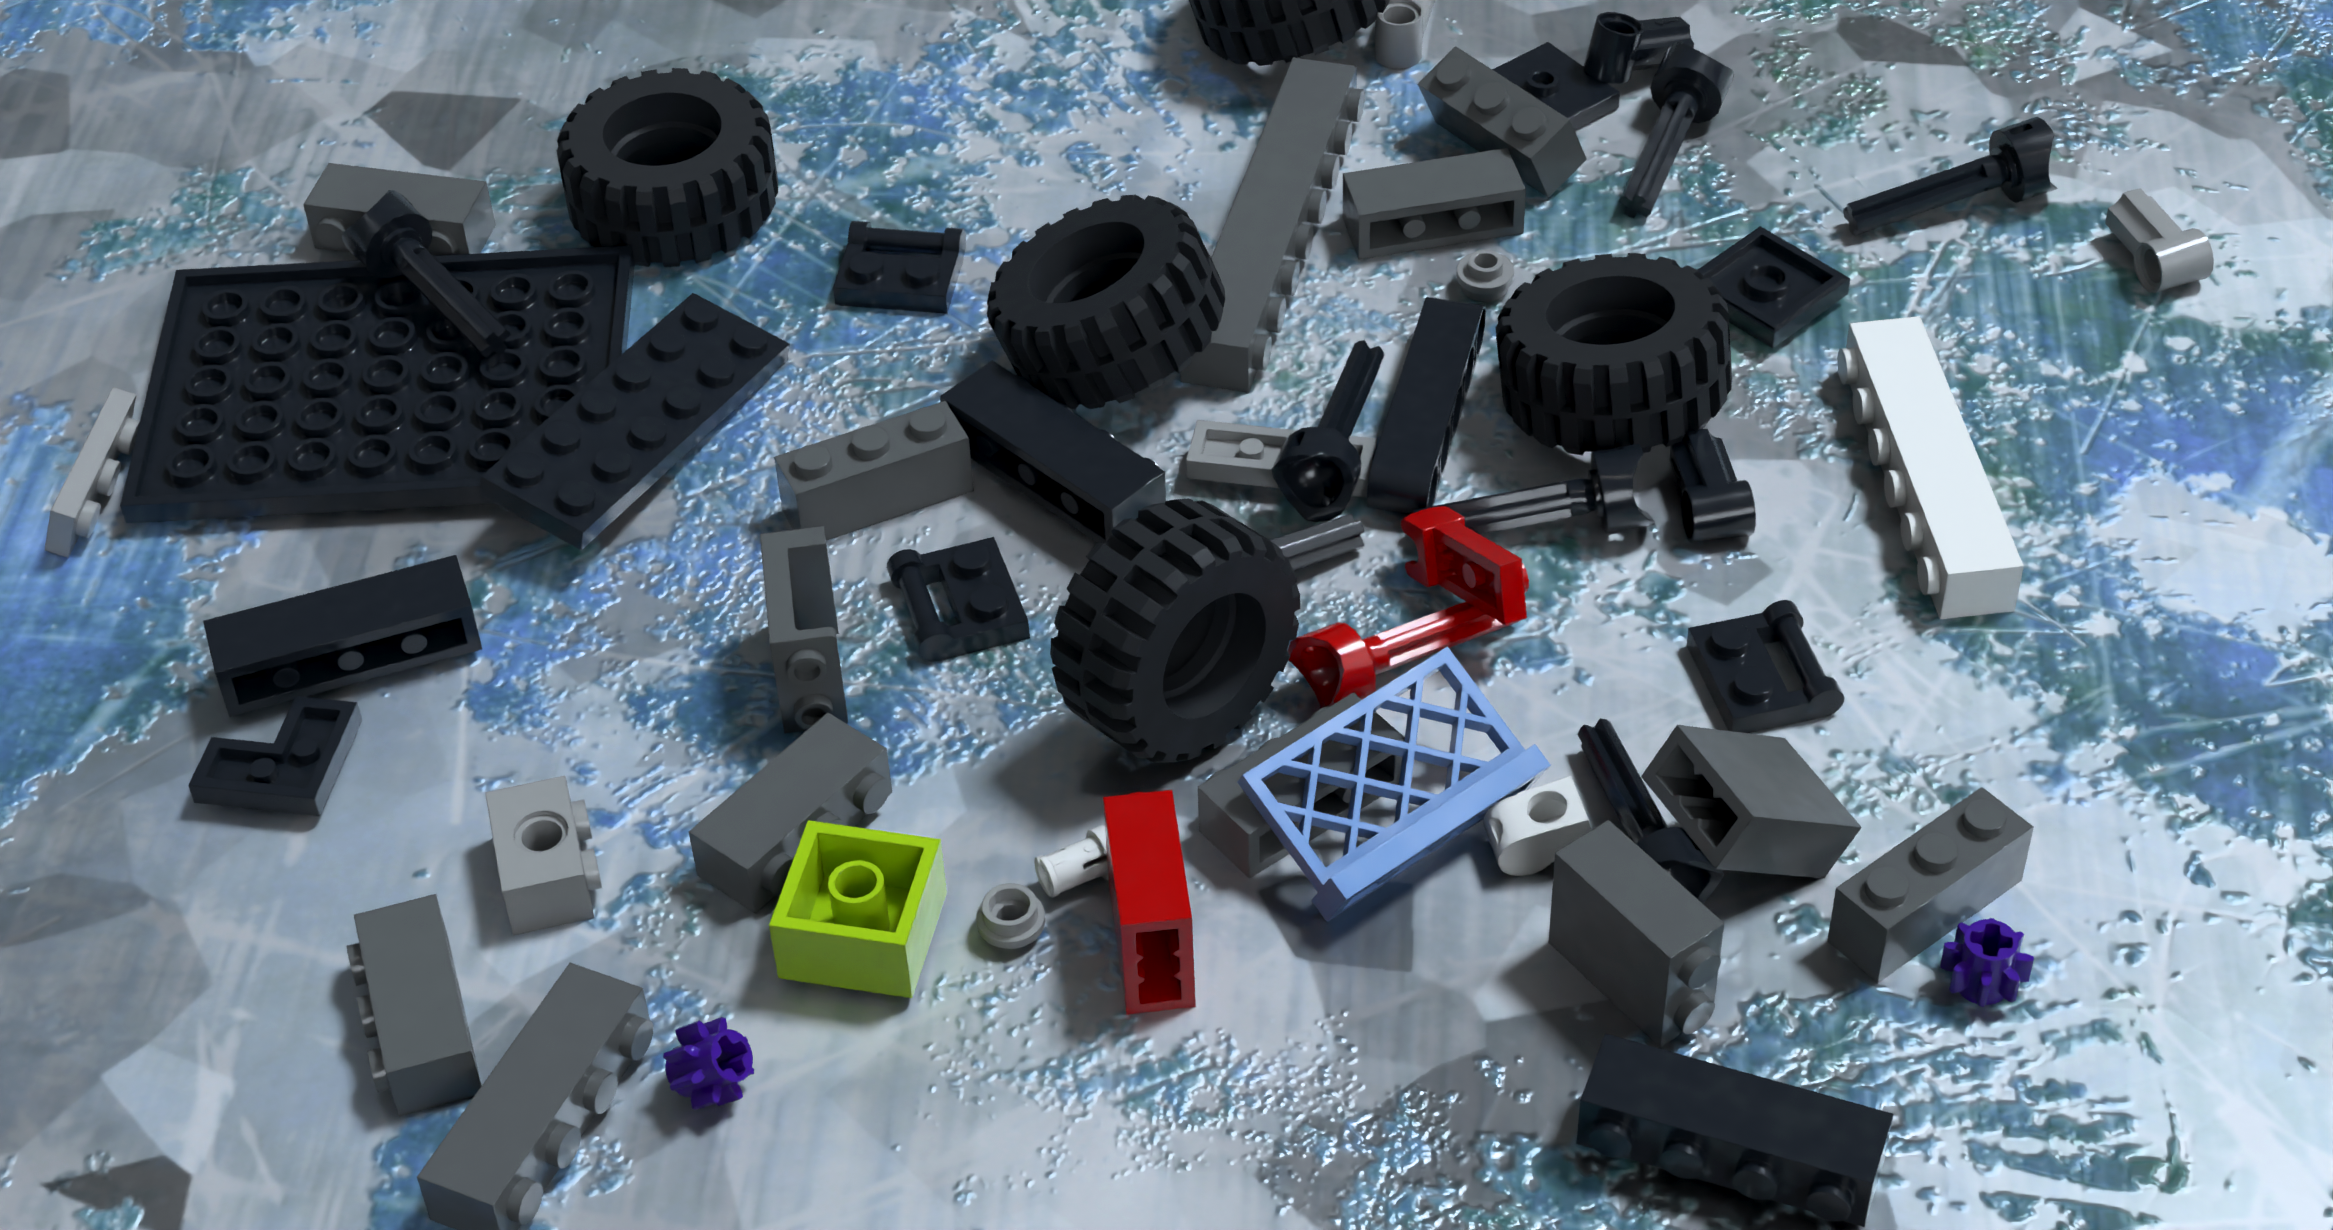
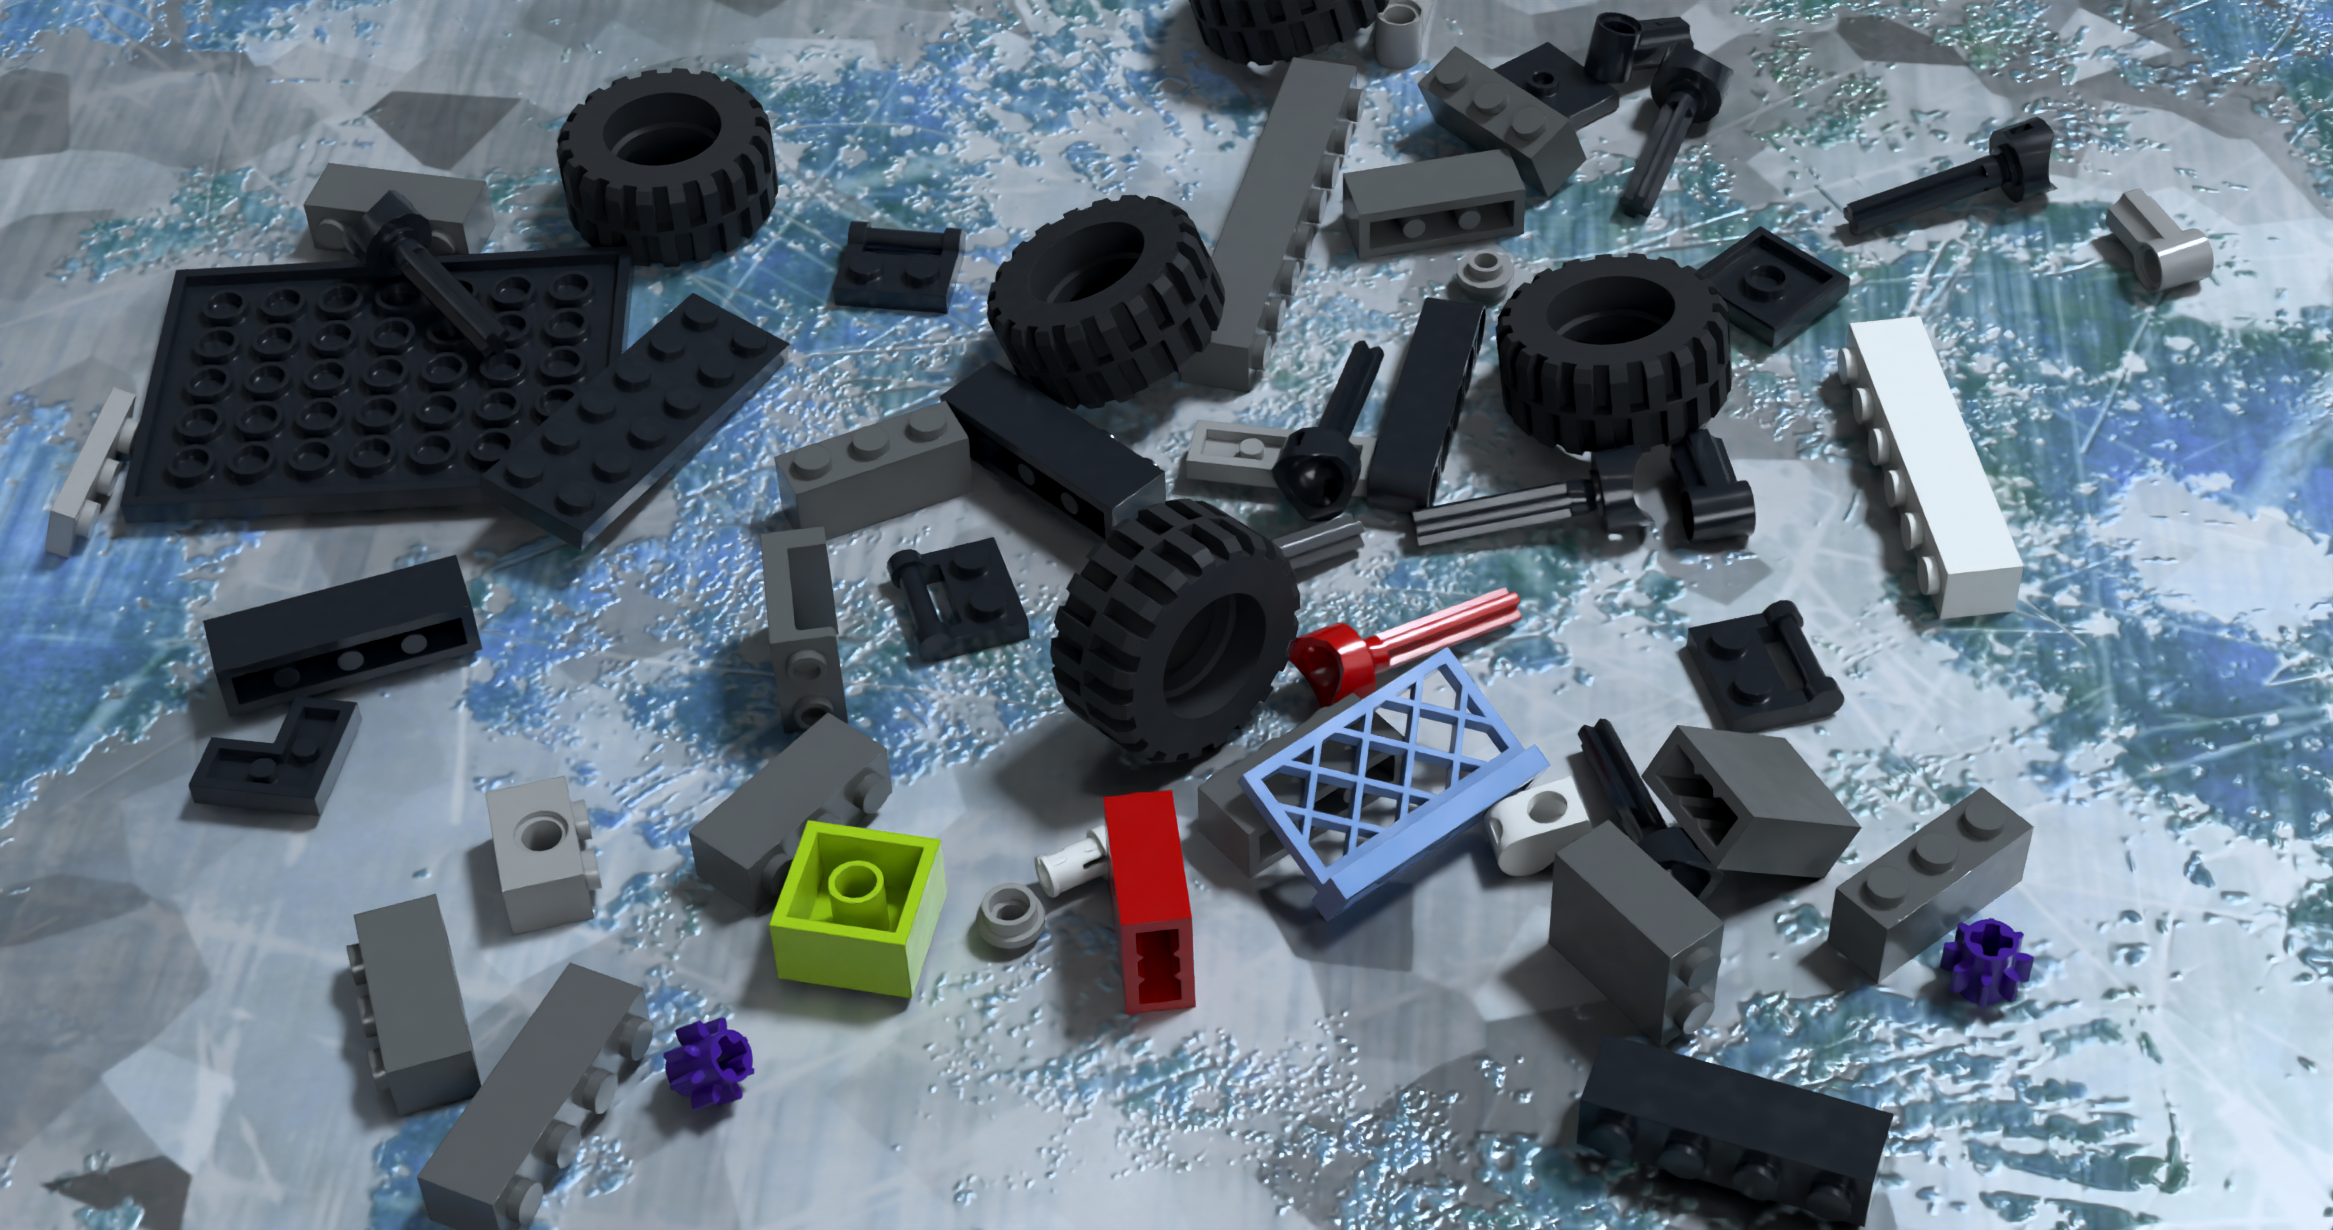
(1466, 564): red plate -> none

